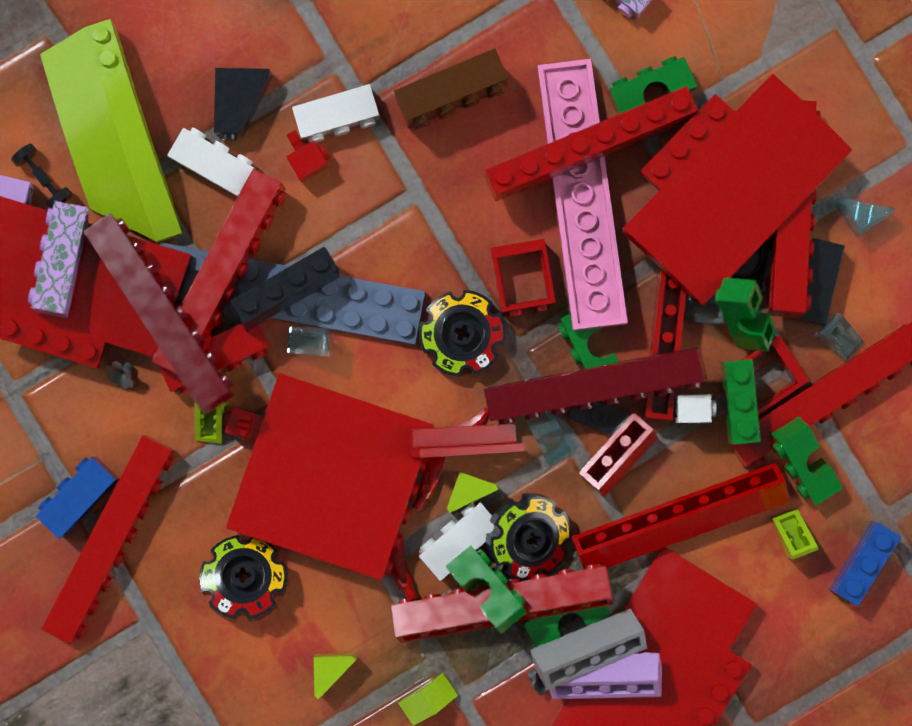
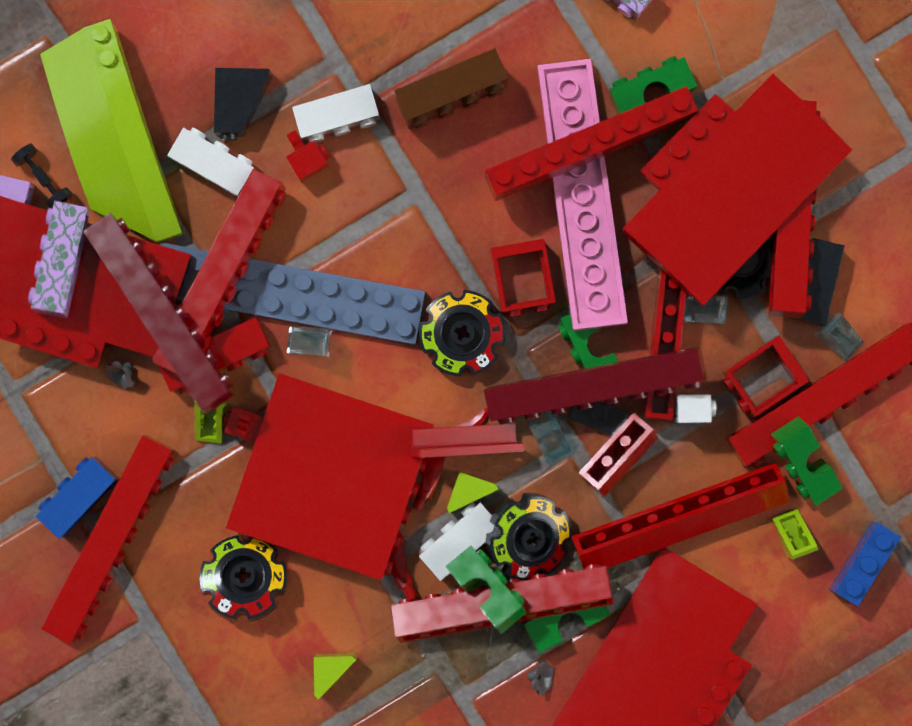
(285, 288): black brick -> none
(428, 699): lime slope -> none
(588, 649): light grey brick -> none
(629, 677): lavender brick -> none
(739, 305): green arch -> none
(741, 401): green arch -> none
(861, 215): clear light blue slope -> none

